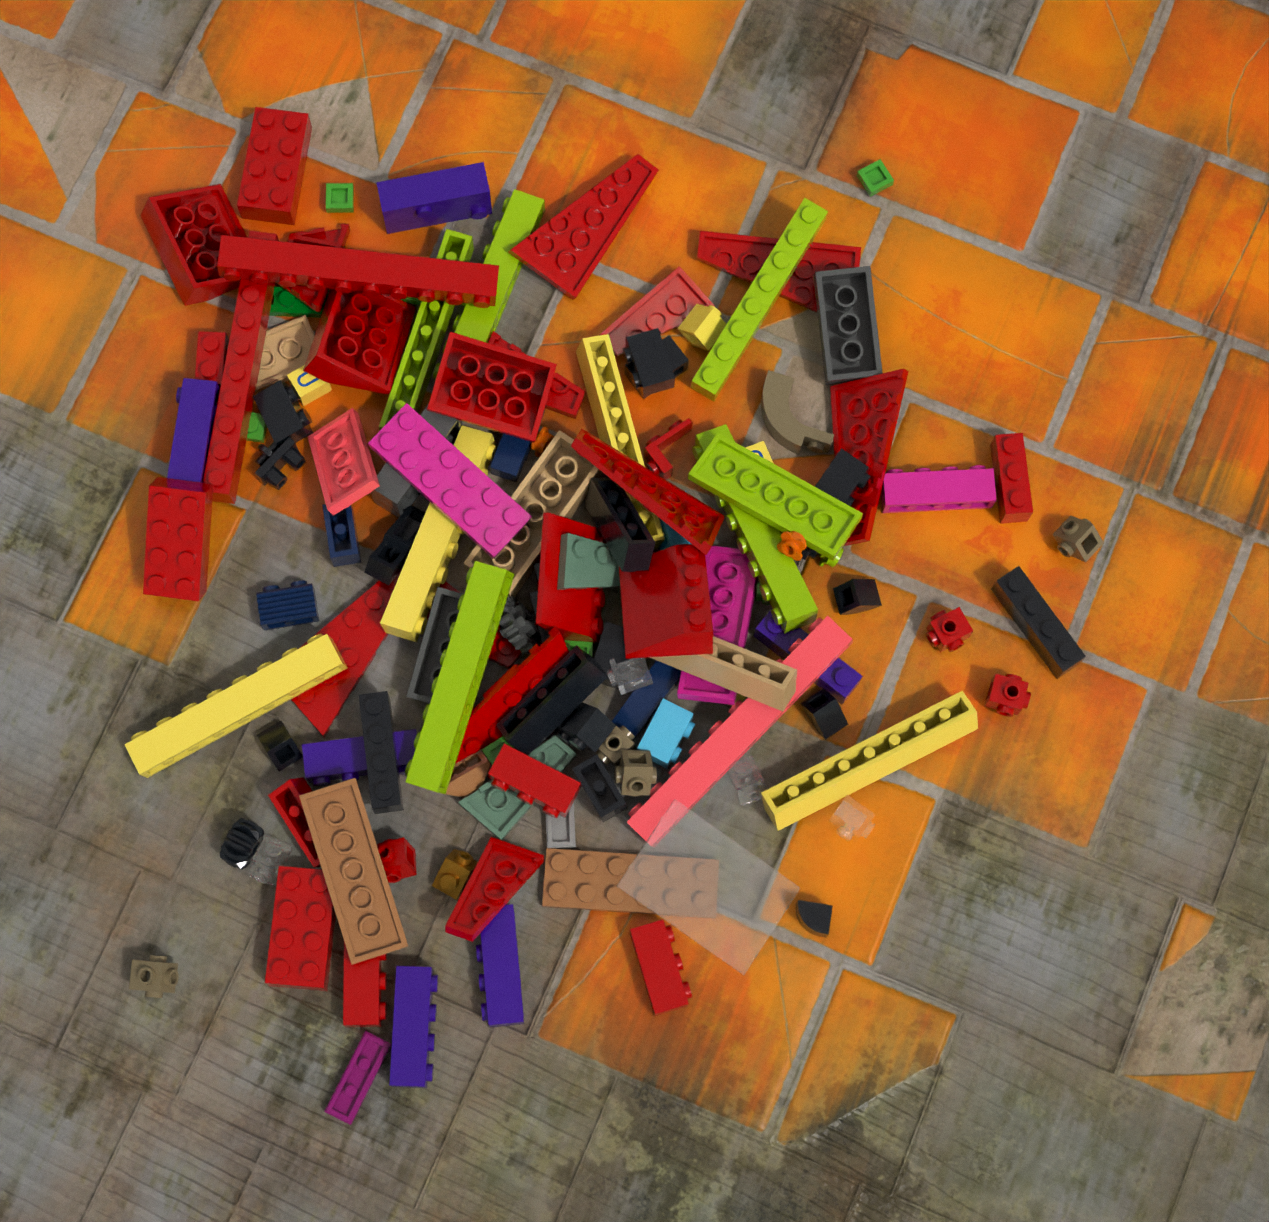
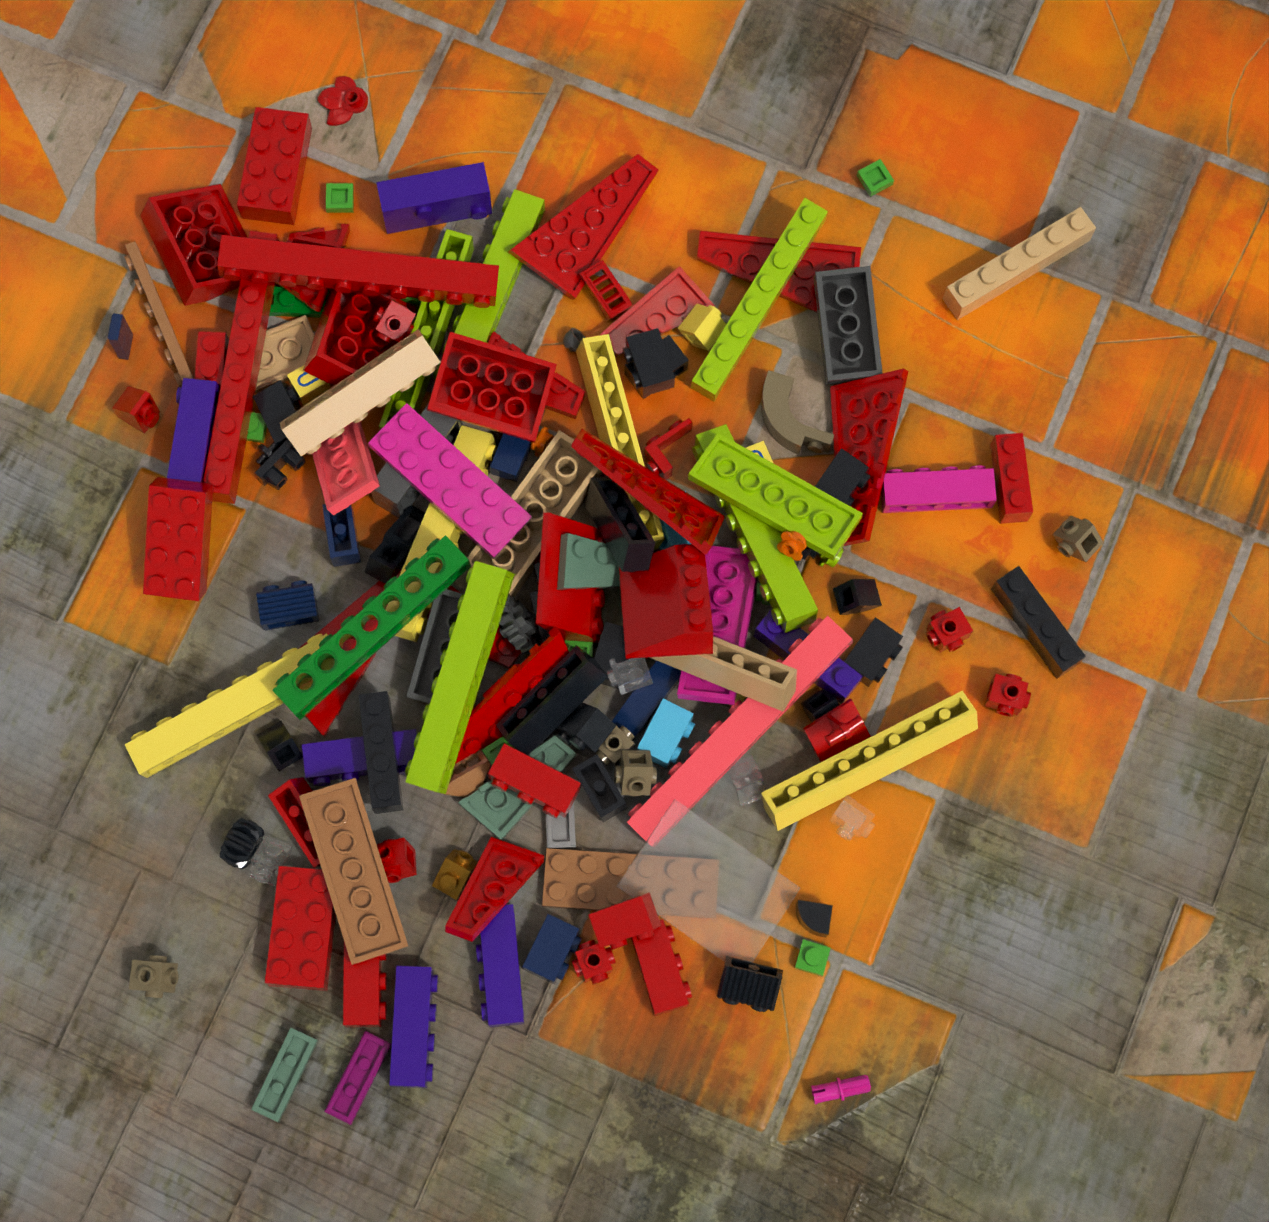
(120, 336): none -> tile
(137, 409): none -> red slope
(155, 309): none -> medium nougat plate
(284, 1075): none -> sand green plate
(339, 100): none -> red plate
(359, 393): none -> tan brick
(368, 643): none -> green brick
(391, 311): none -> brick
(552, 949): none -> dark blue brick
(572, 339): none -> dark grey hinge
(593, 973): none -> red brick
(613, 284): none -> red slope
(625, 920): none -> red brick
(749, 984): none -> black brick
(812, 958): none -> bright green plate
(836, 731): none -> red plate
(840, 1089): none -> dark pink axle
(873, 651): none -> black brick
(1018, 263): none -> tan brick

